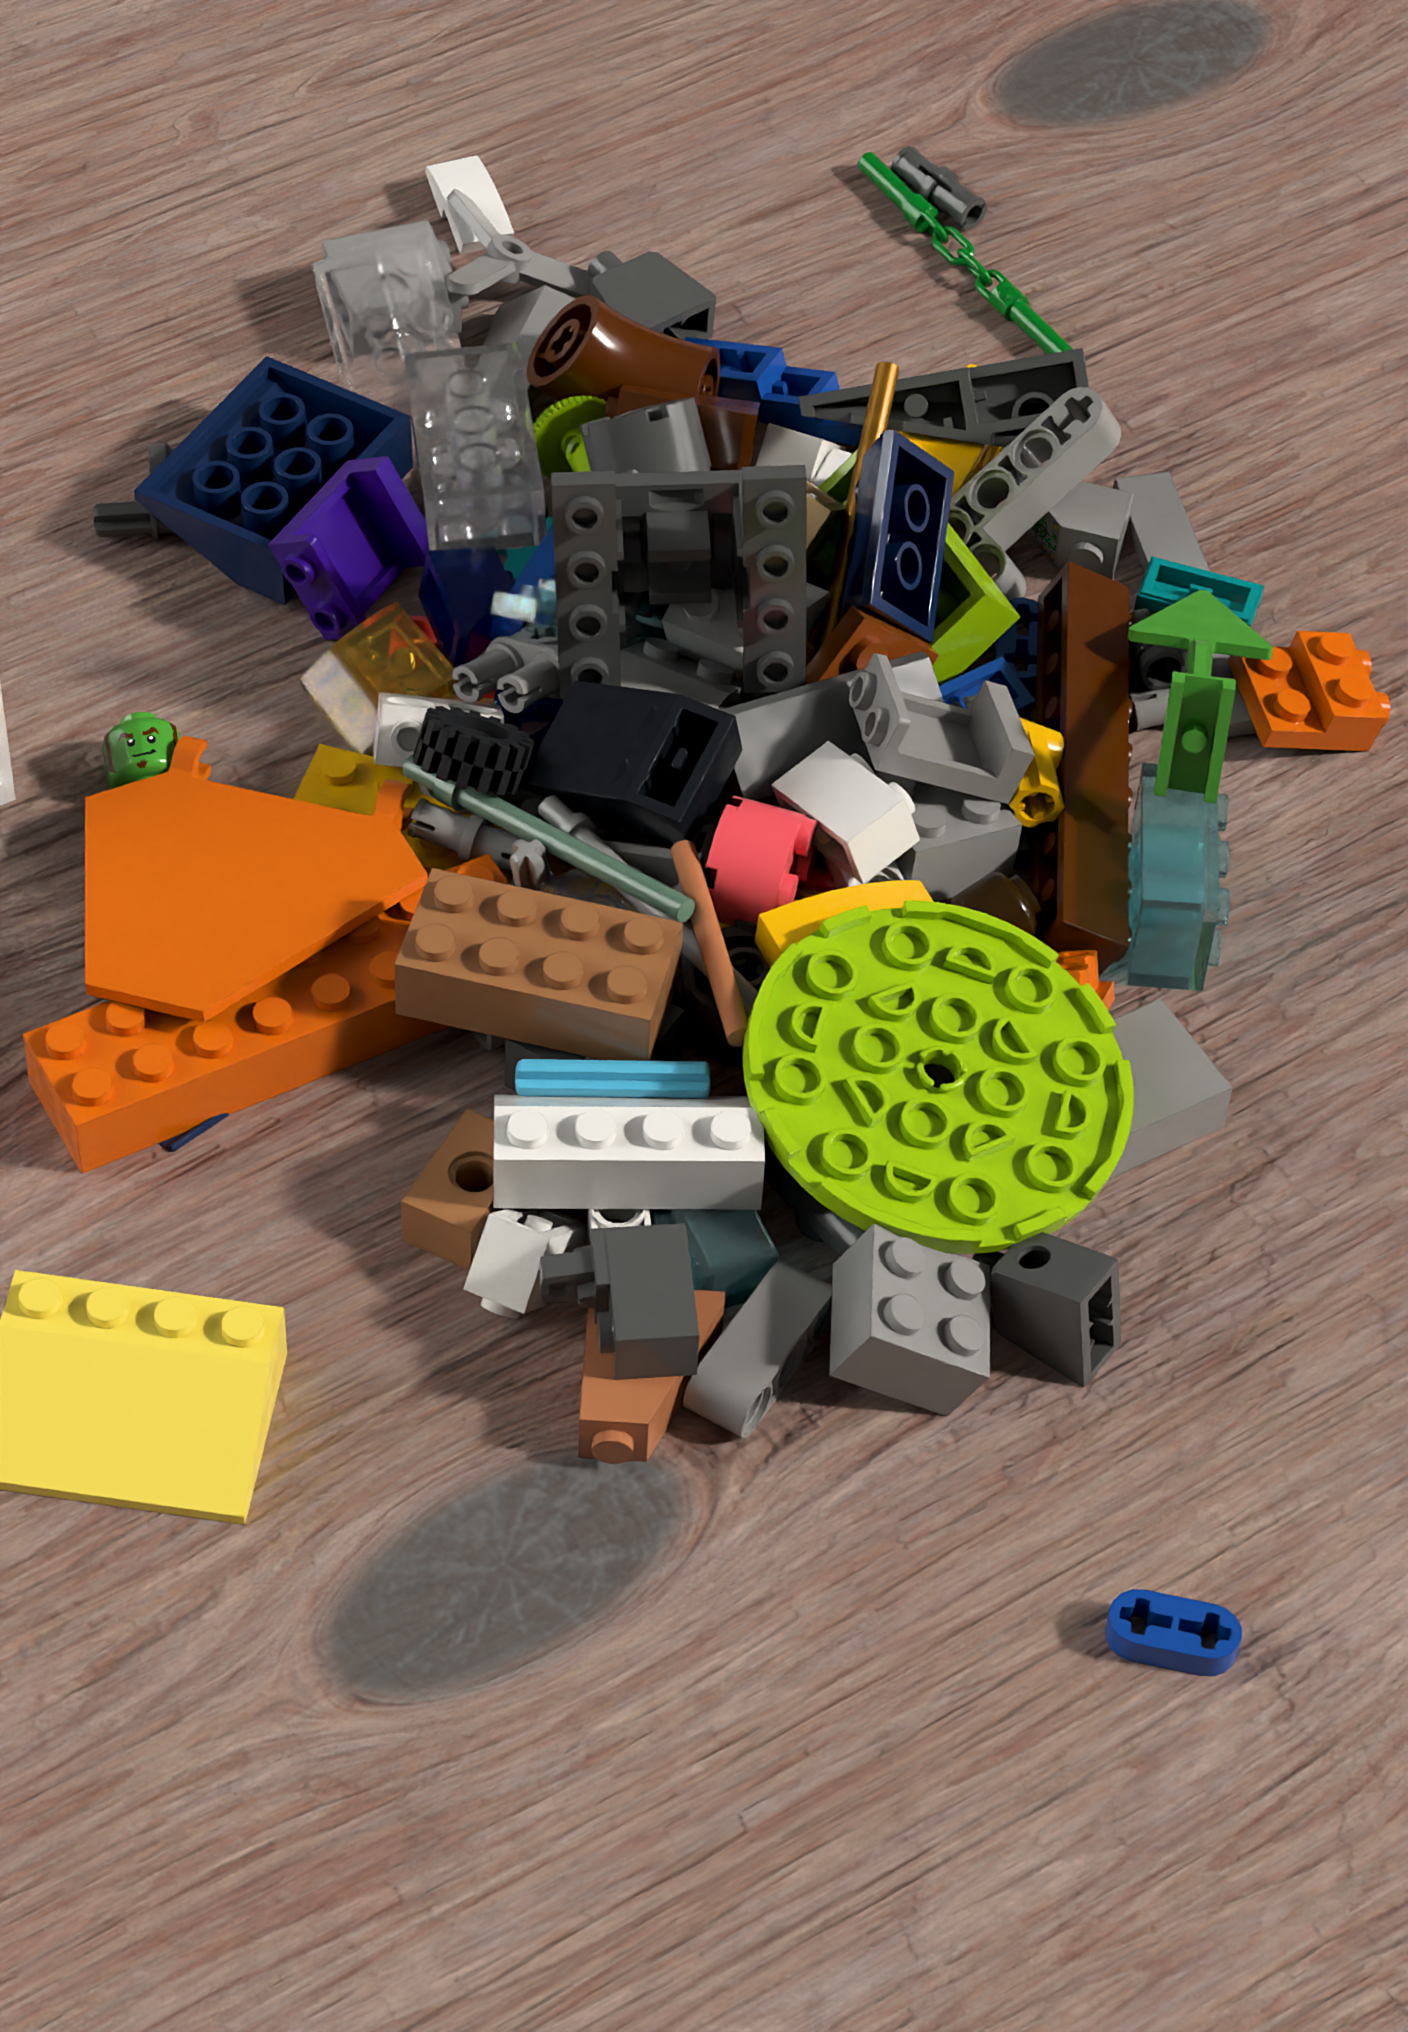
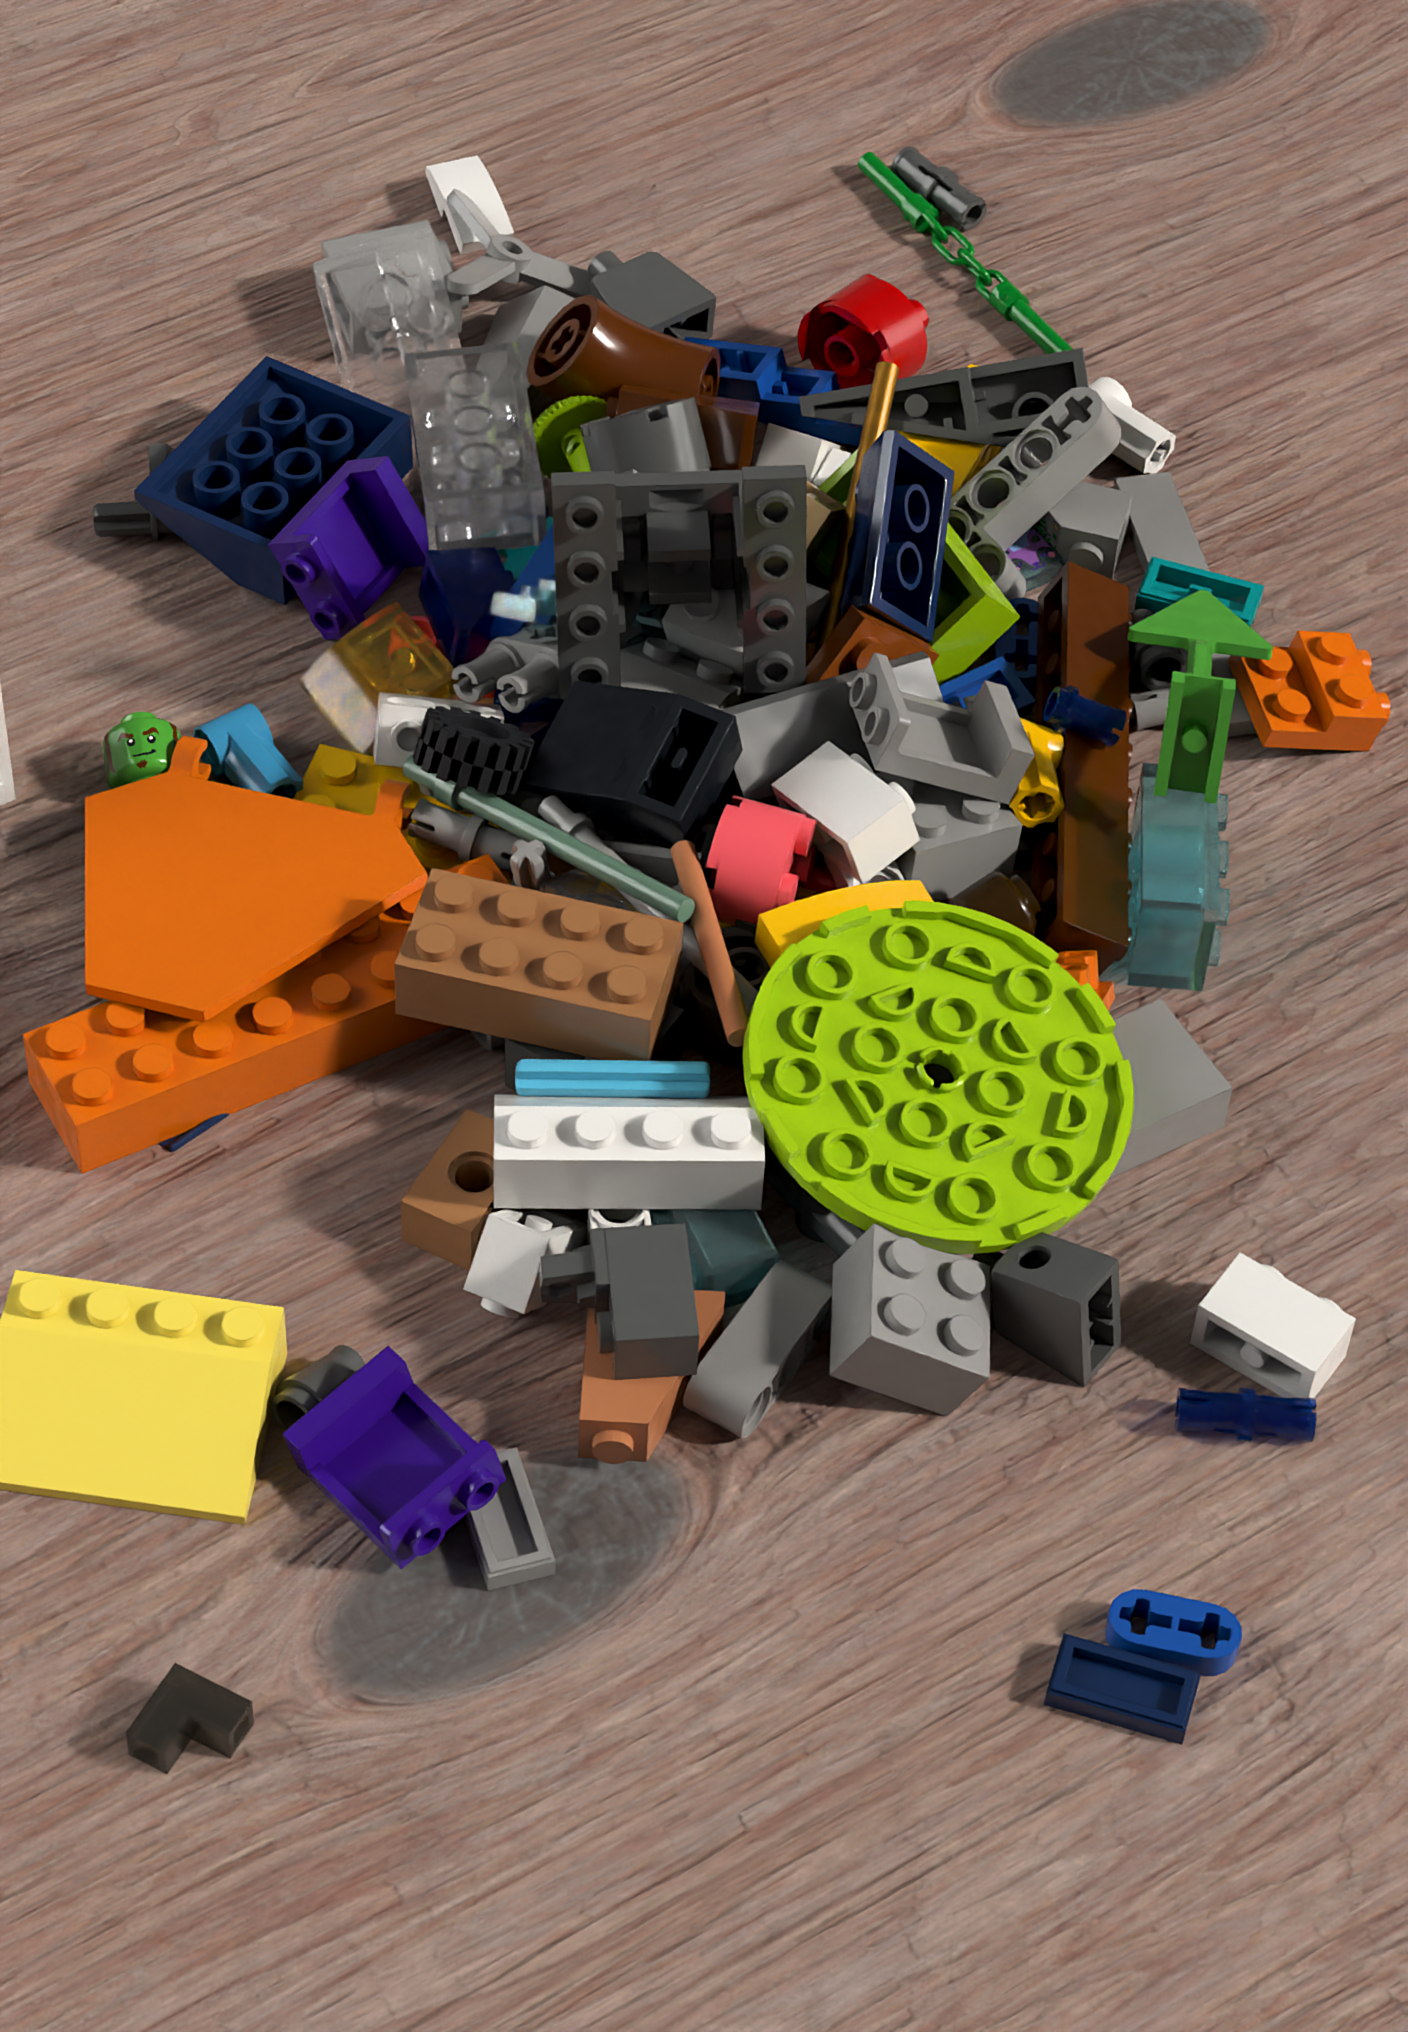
(188, 1709): none -> clear smoke piece
(245, 752): none -> dark azure piece
(312, 1384): none -> dark grey cone
(393, 1459): none -> dark purple panel
(510, 1531): none -> light grey tile
(863, 327): none -> red brick
(1035, 558): none -> clear light blue tile
(1082, 715): none -> clear blue pin
(1122, 1688): none -> dark blue tile
(1142, 441): none -> white piece
(1245, 1414): none -> clear blue pin
(1272, 1329): none -> white brick

